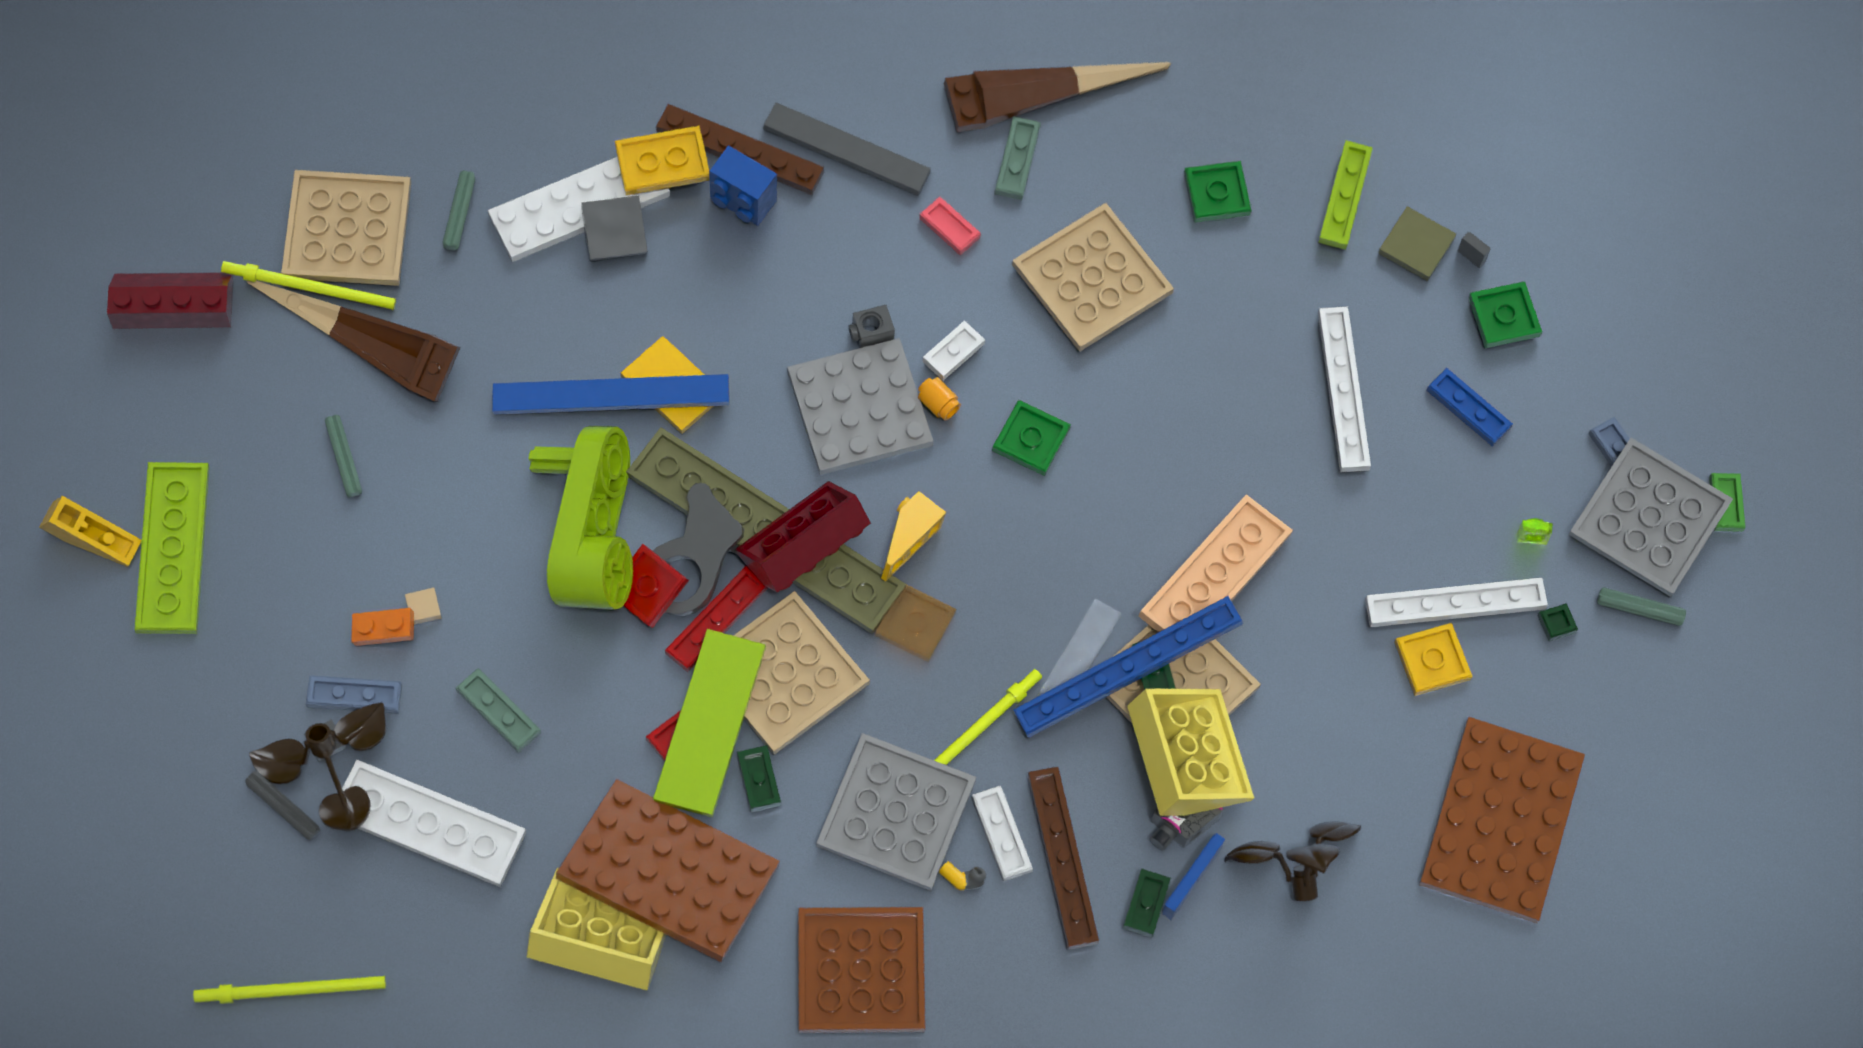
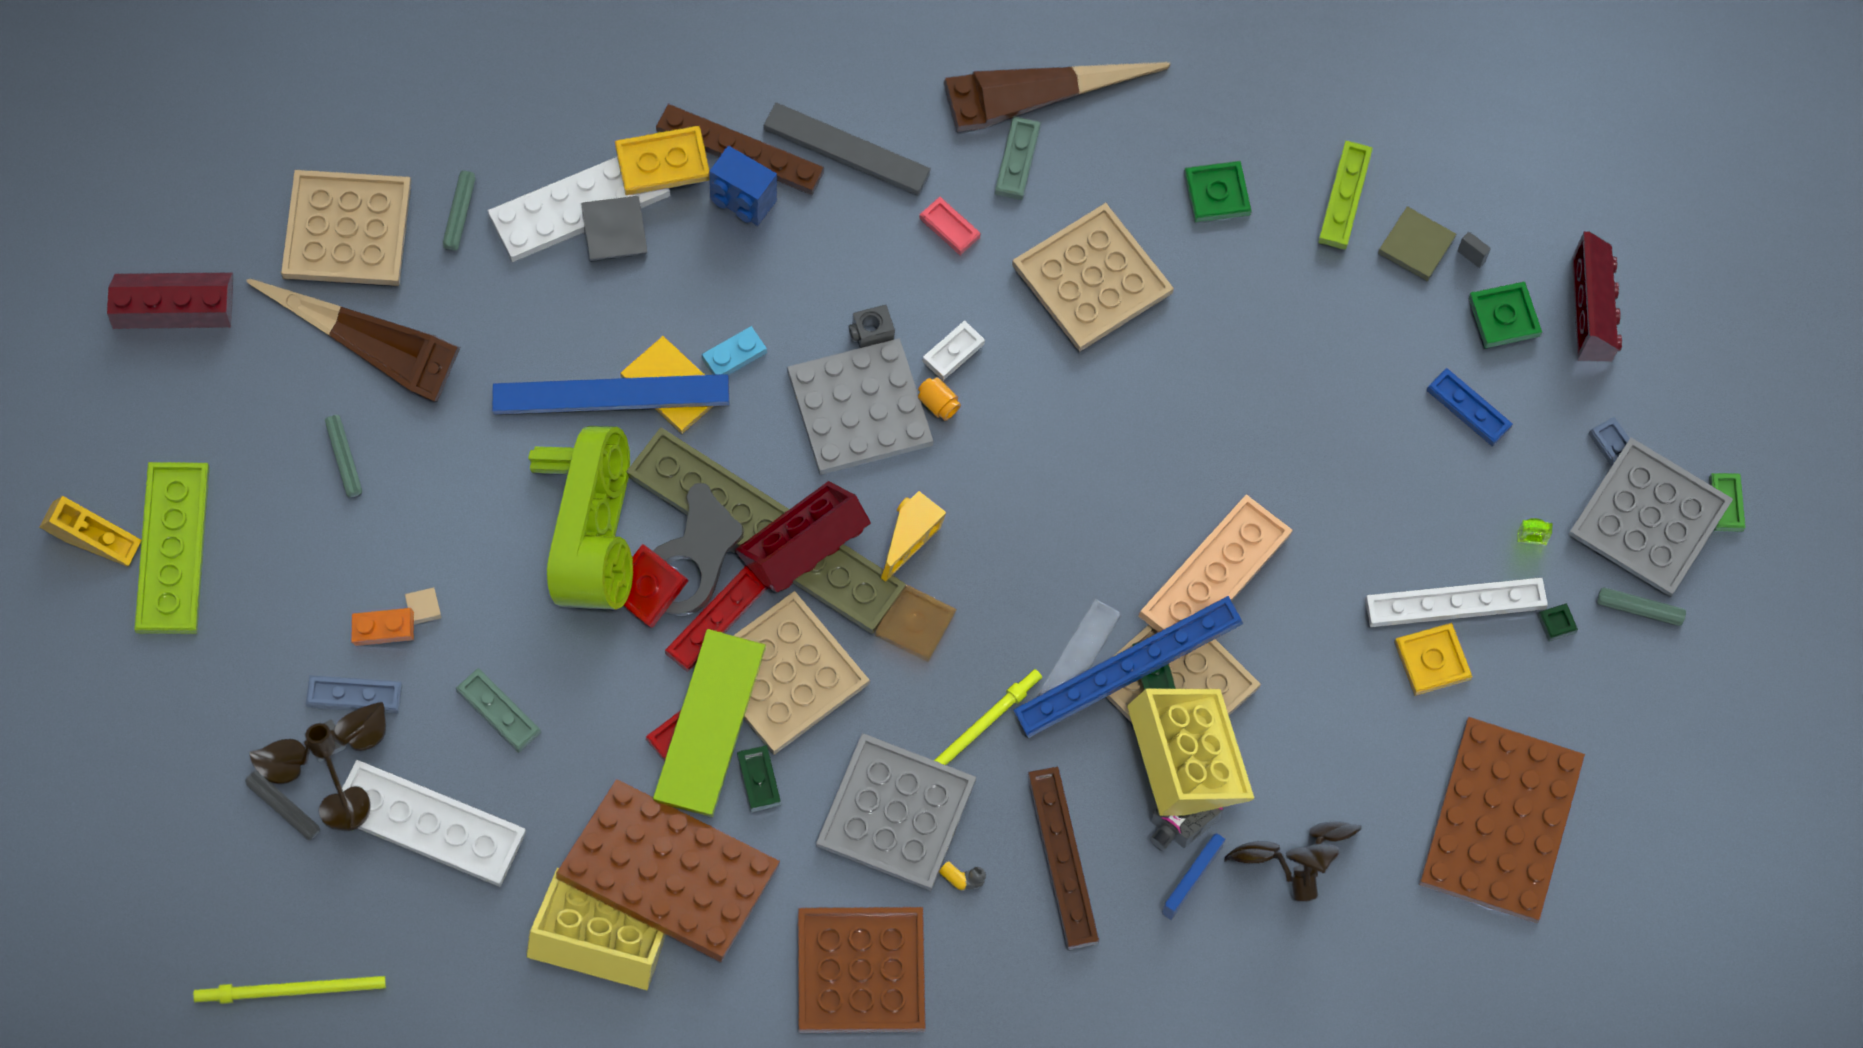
(253, 273): neon yellow bar -> none
(734, 352): none -> medium azure plate
(1002, 833): white tile -> none
(1031, 437): green tile -> none
(1146, 903): dark green plate -> none
(1344, 389): white plate -> none
(1595, 299): none -> dark red slope

